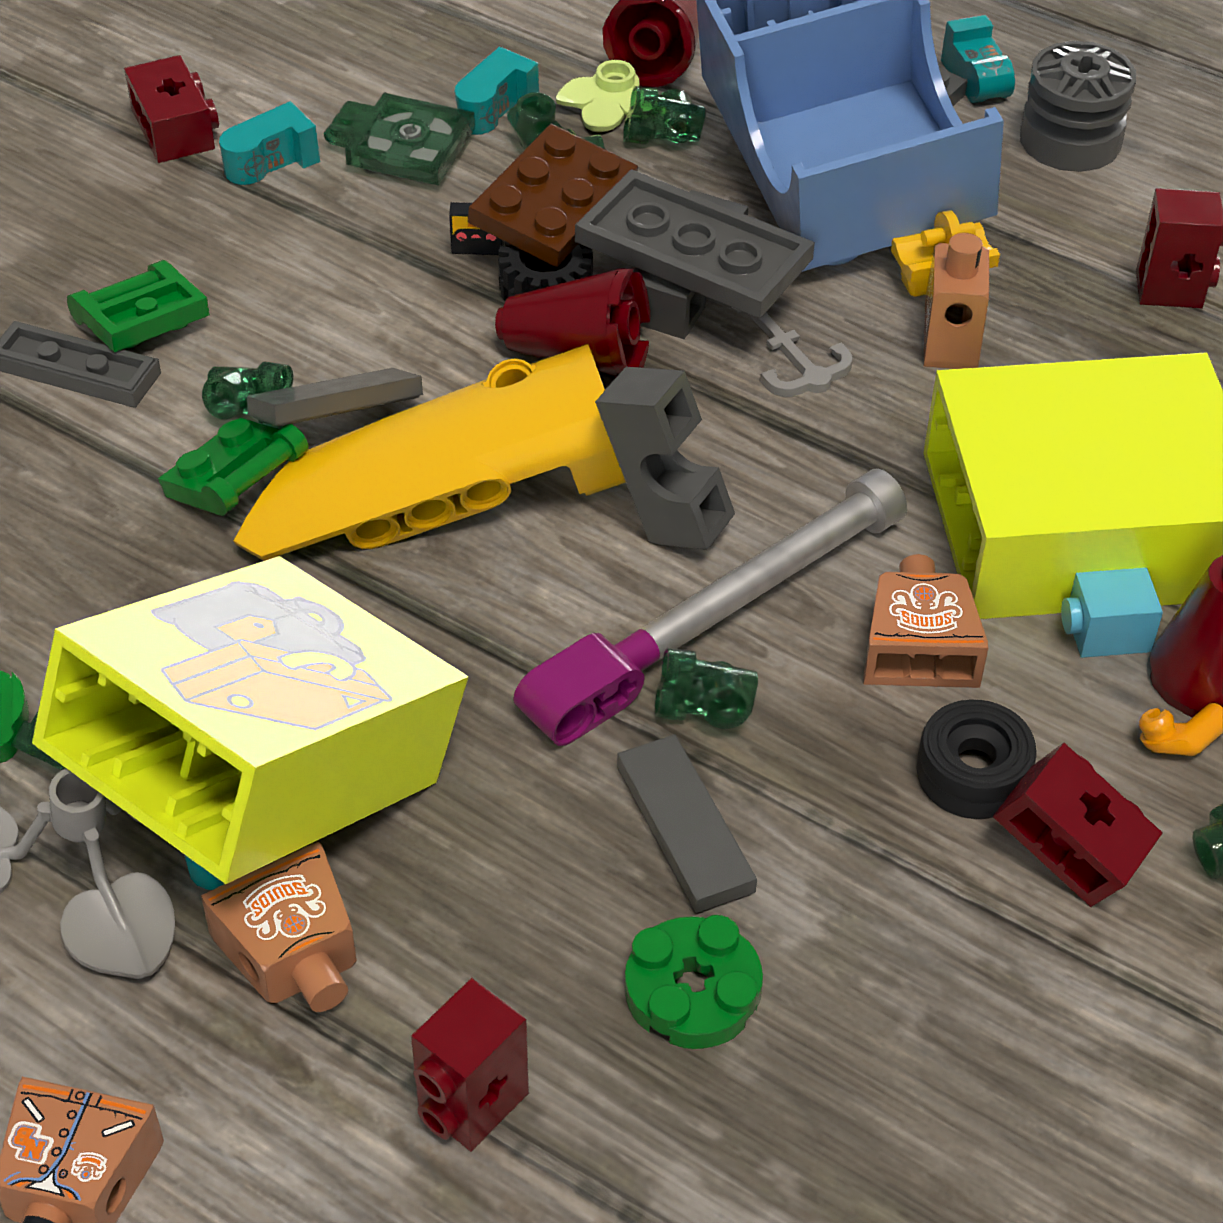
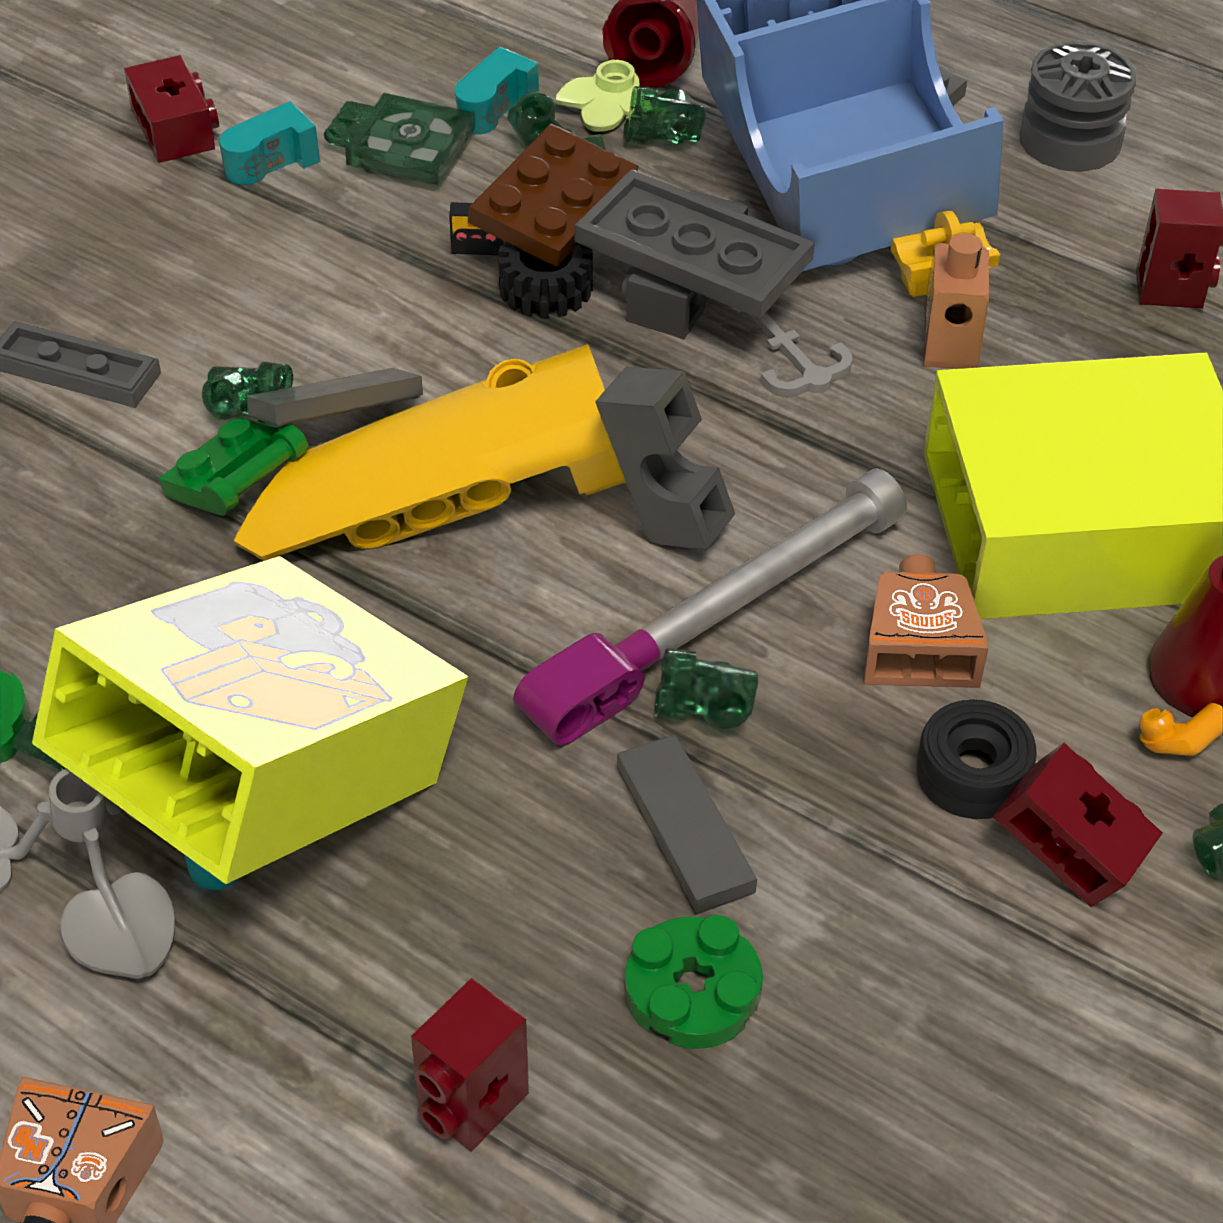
(139, 307): green plate -> none
(286, 929): nougat torso -> none
(592, 311): dark red cone -> none
(975, 56): teal leg -> none
(1112, 612): medium azure brick -> none

